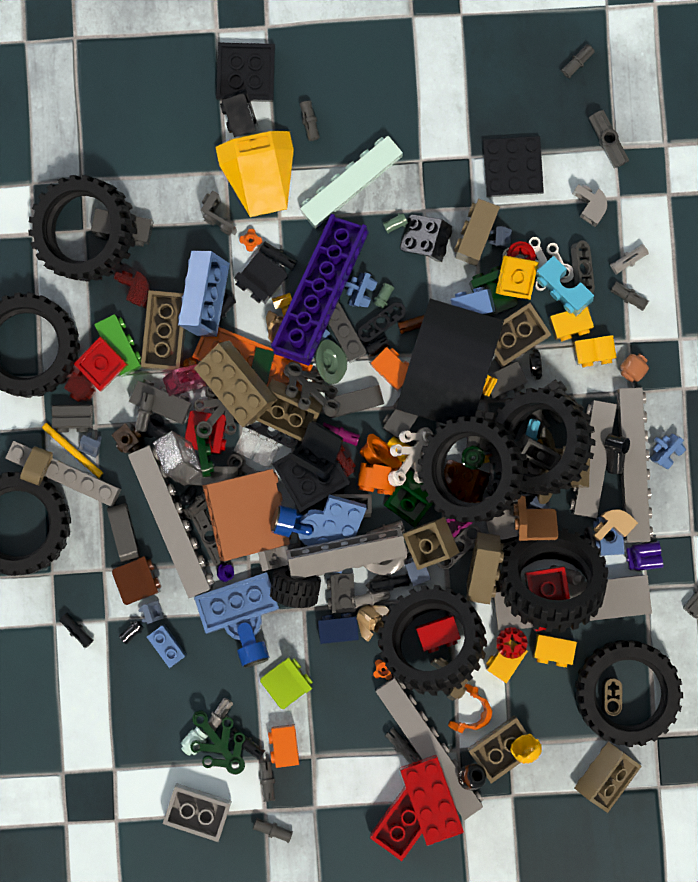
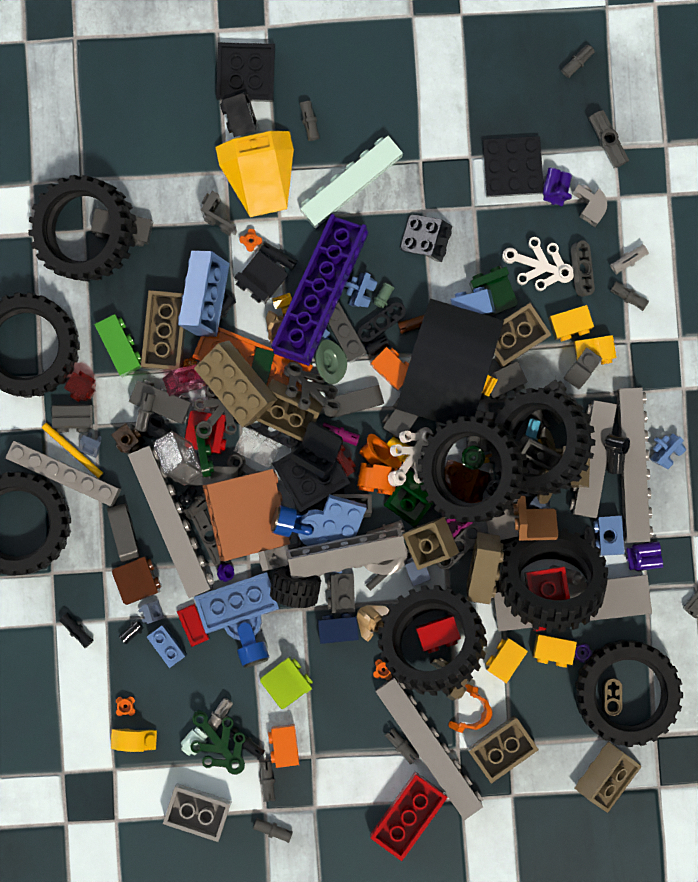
(36, 465): dark tan beam -> none
(101, 364): red plate -> none
(120, 706): none -> orange plate
(133, 740): none -> yellow brick
(138, 287): clear red brick -> none
(192, 625): none -> red tile
(370, 598): light grey axle -> none
(389, 582): black pin -> none
(395, 223): sand green pin -> none
(431, 800): red brick -> none
(472, 777): black head -> none
(476, 231): dark tan brick -> none
(503, 237): sand blue tile -> none
(505, 649): red gear -> none
(517, 277): yellow tile -> none
(524, 249): red gear -> none
(526, 749): yellow hair -> none
(535, 364): black gear -> none
(557, 187): none -> dark purple piece
(575, 298): medium azure arch -> none
(582, 368): none -> dark grey brick
(587, 652): none -> dark purple plate
(615, 519): tan brick -> none
(634, 367): nougat head -> none

